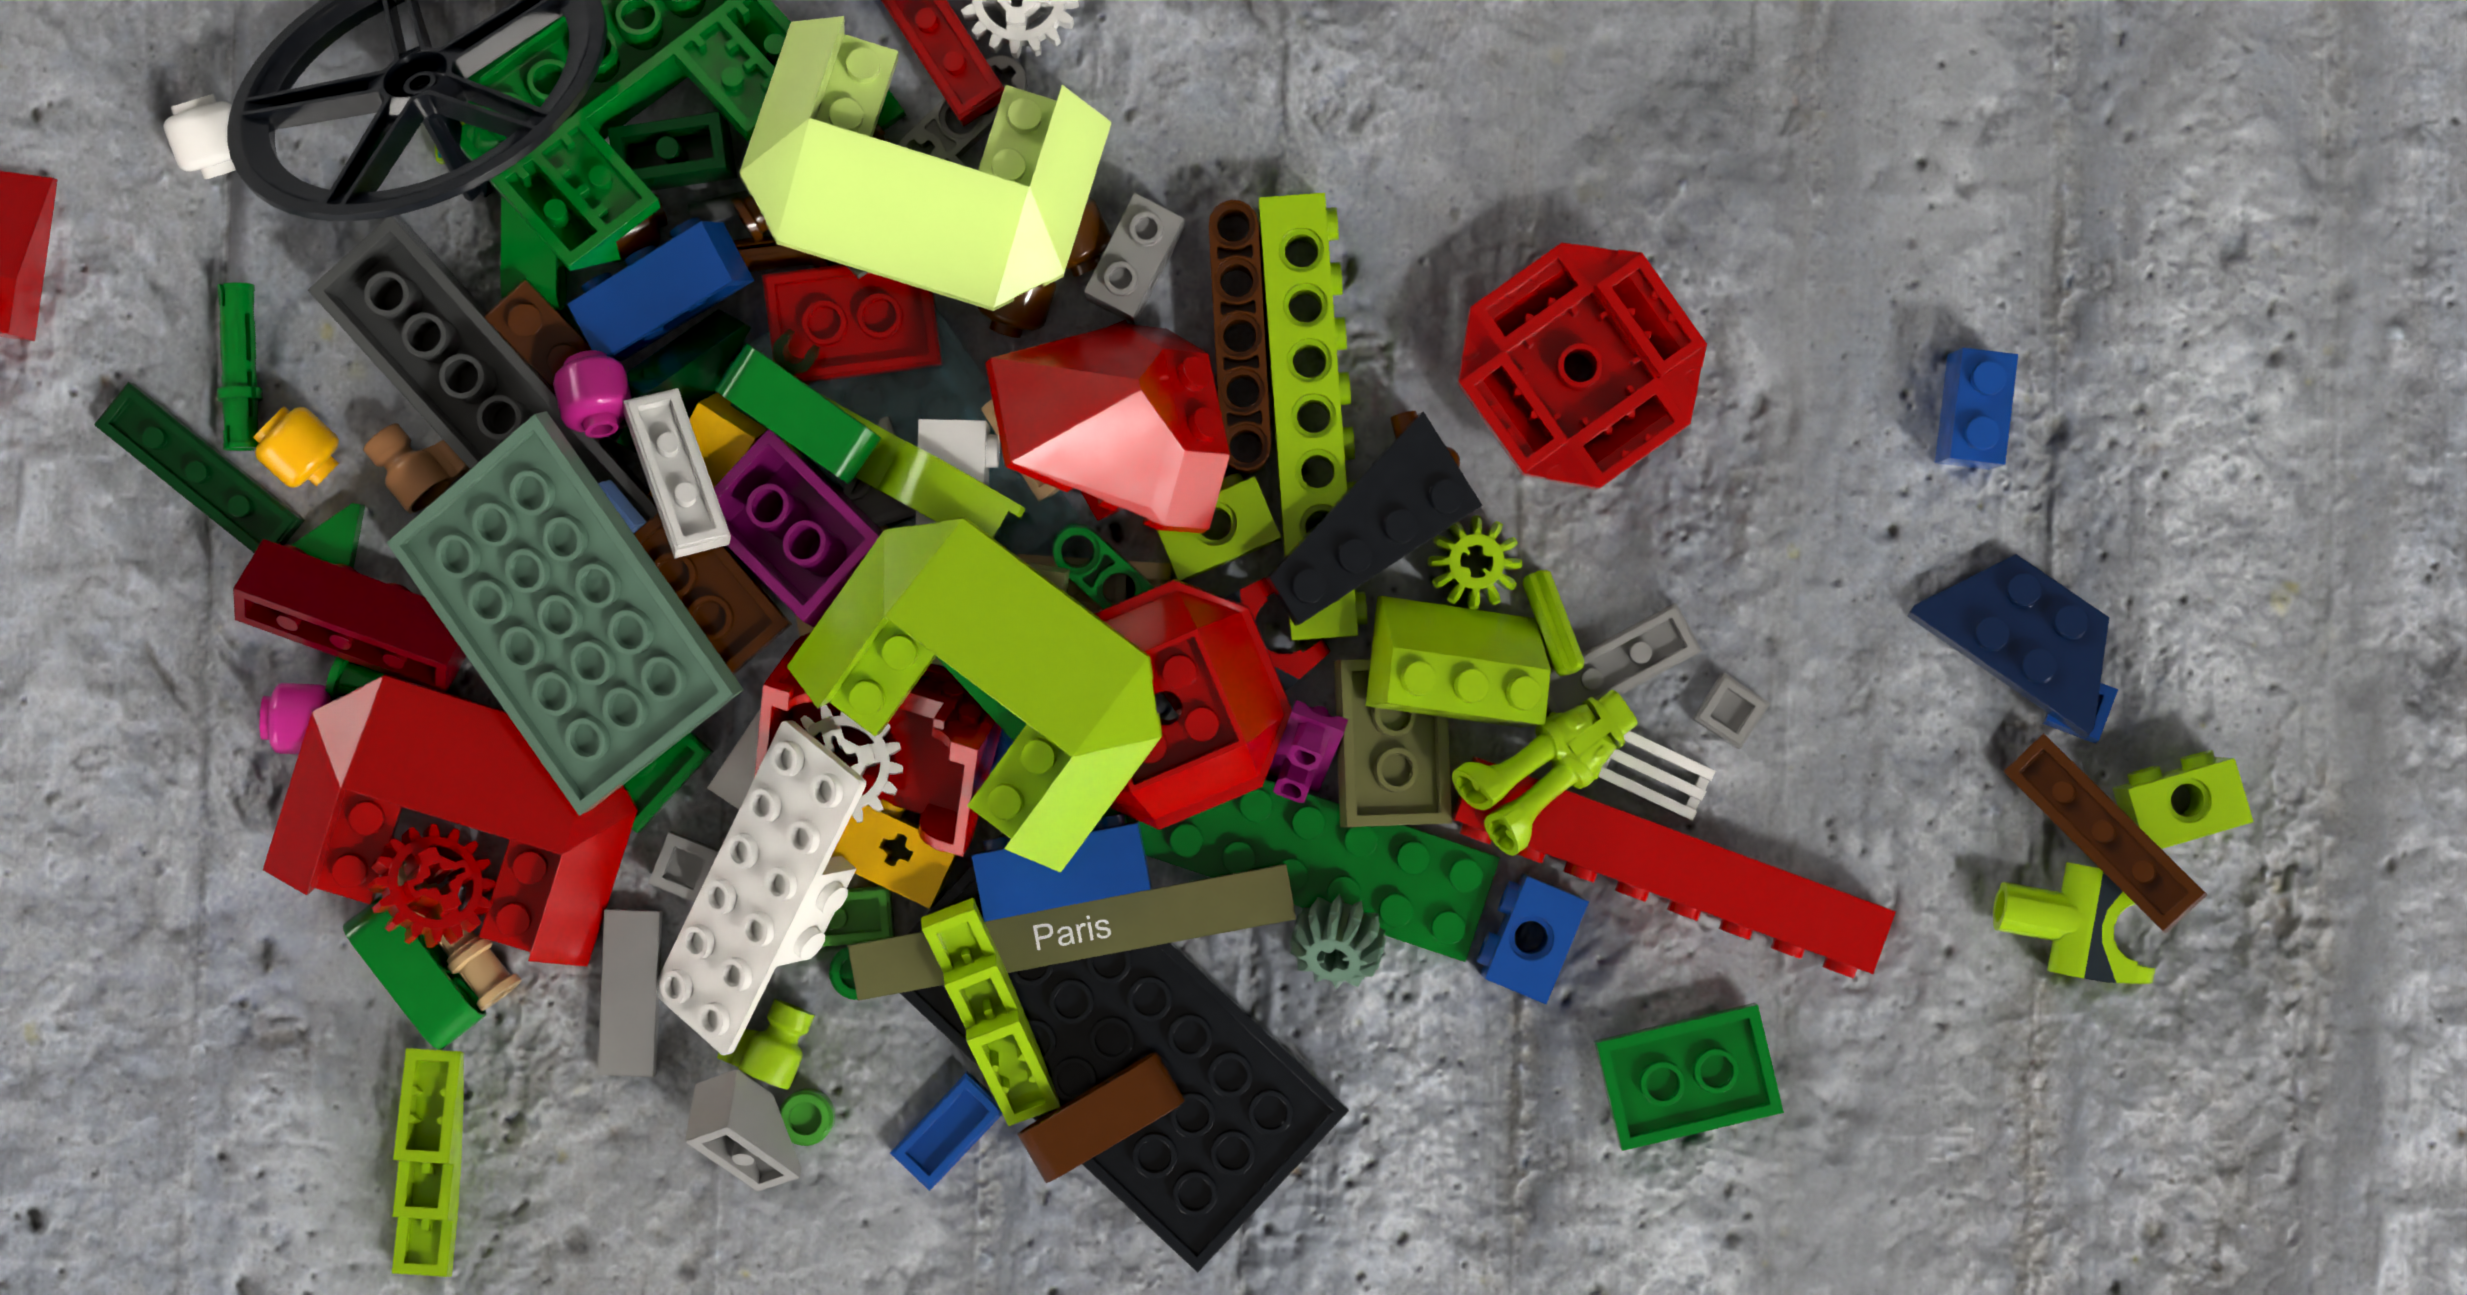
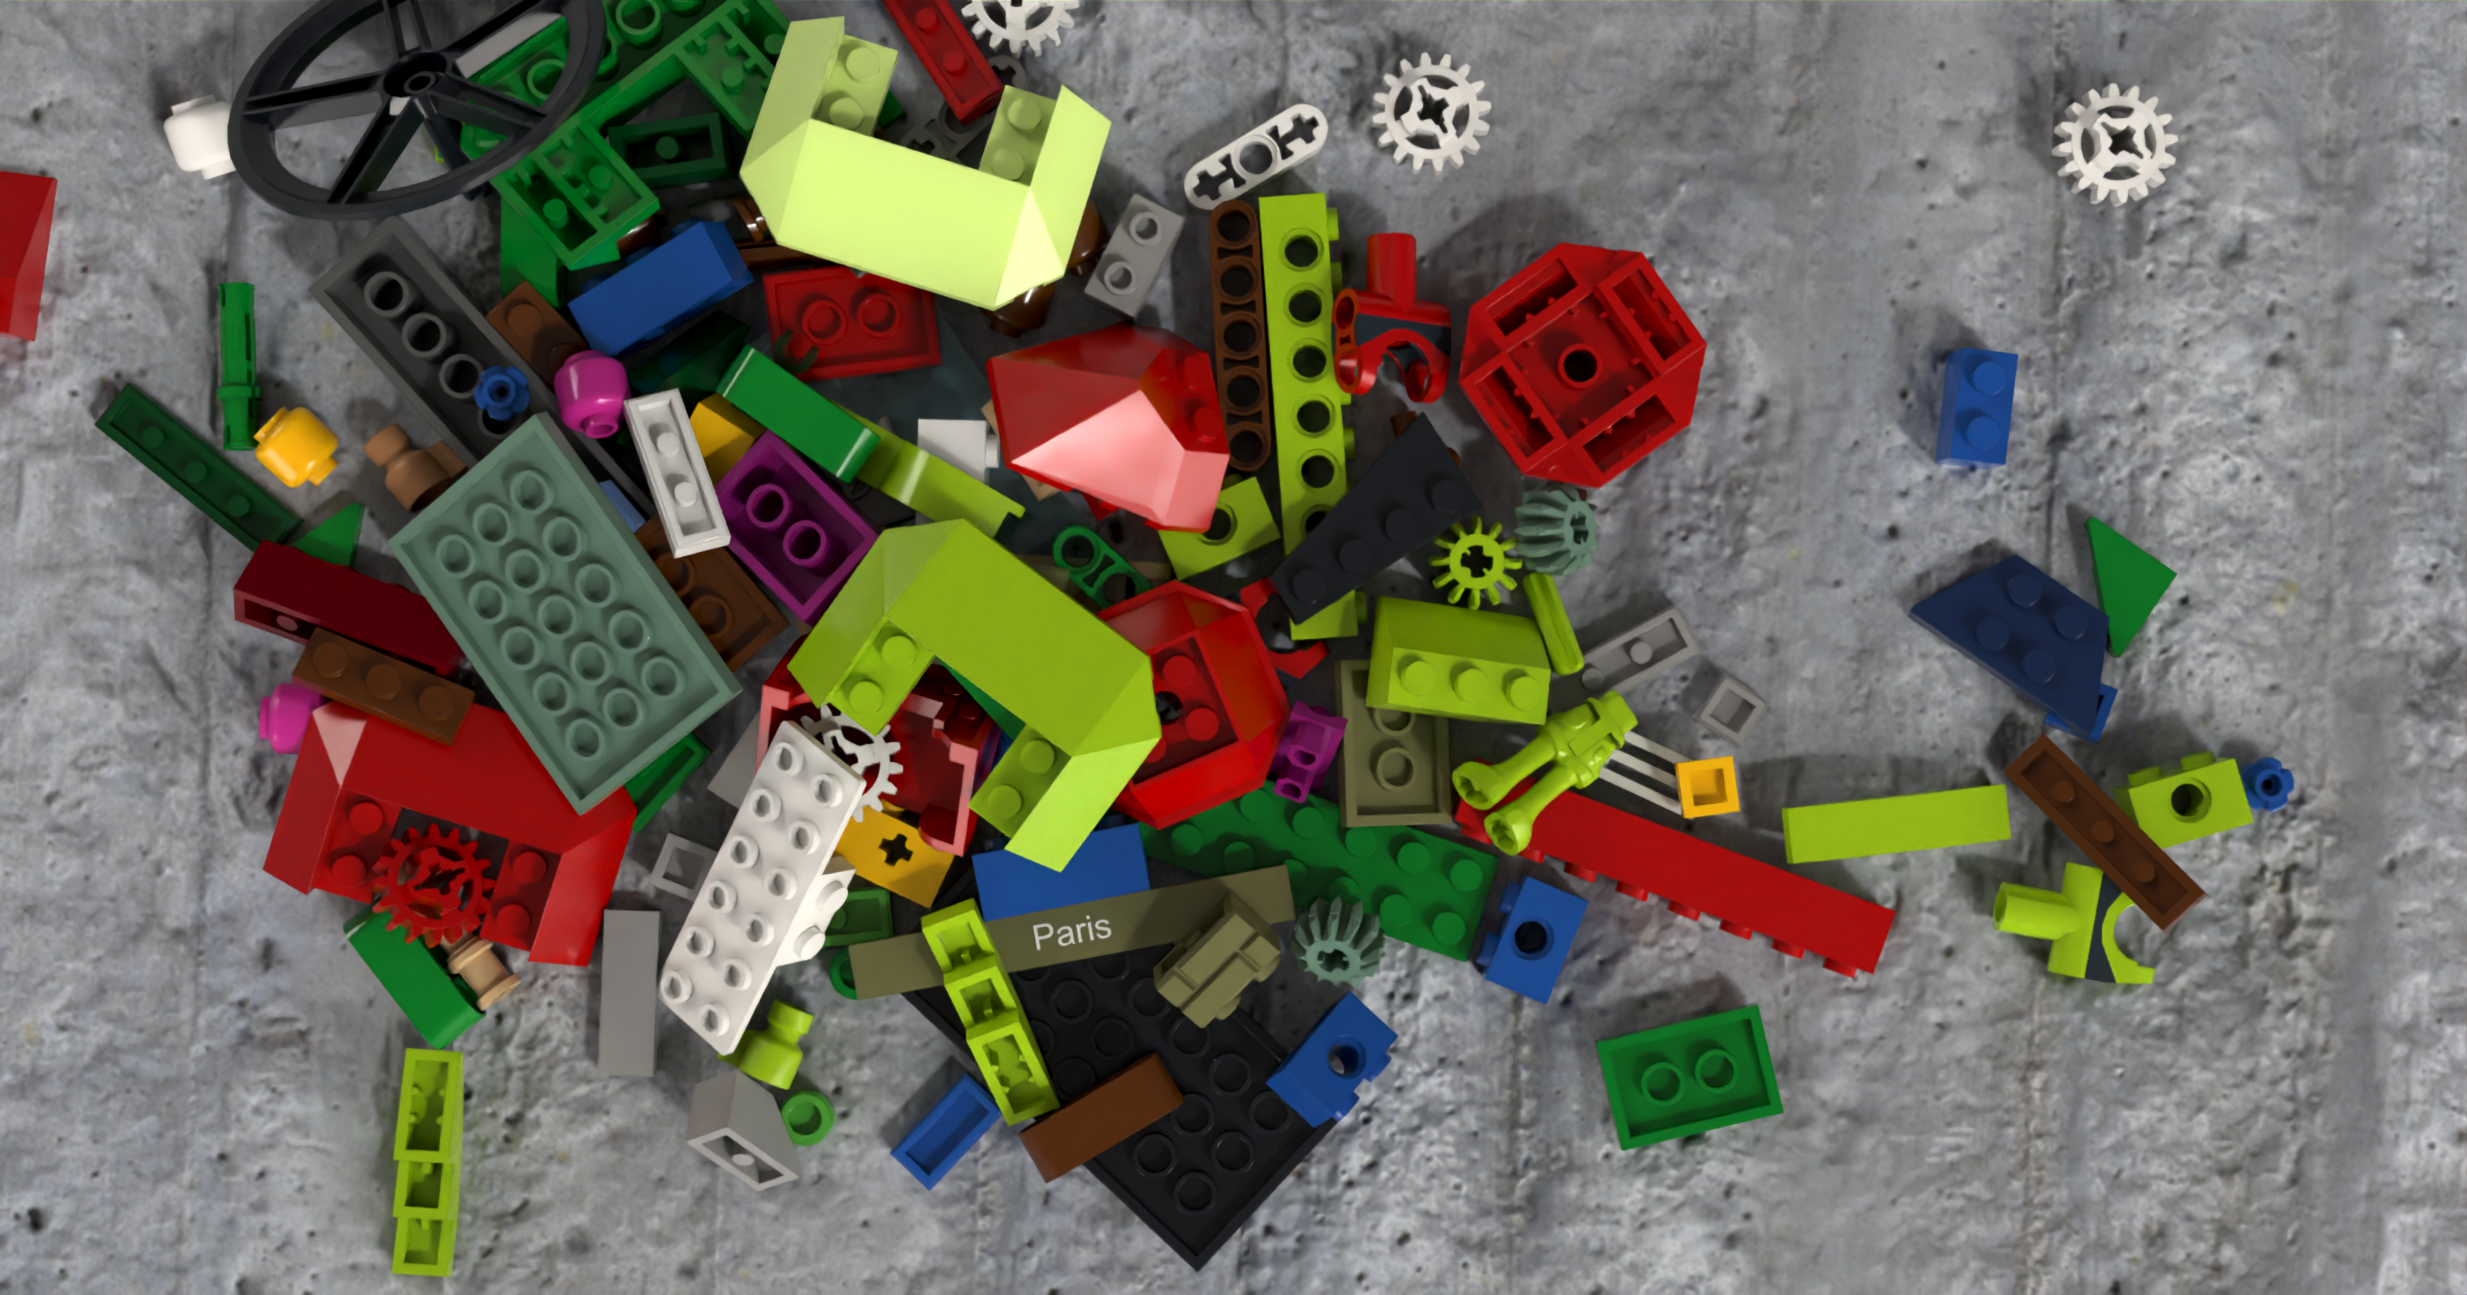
(383, 686): none -> reddish brown plate
(517, 395): none -> blue plate
(1218, 961): none -> olive brick
(1297, 149): none -> white beam
(1308, 1079): none -> blue brick
(1391, 322): none -> red connector
(1451, 101): none -> white gear
(1556, 529): none -> sand green gear
(1707, 787): none -> yellow plate
(1896, 823): none -> lime slope
(2125, 583): none -> green tile
(2132, 155): none -> white gear
(2281, 784): none -> blue plate

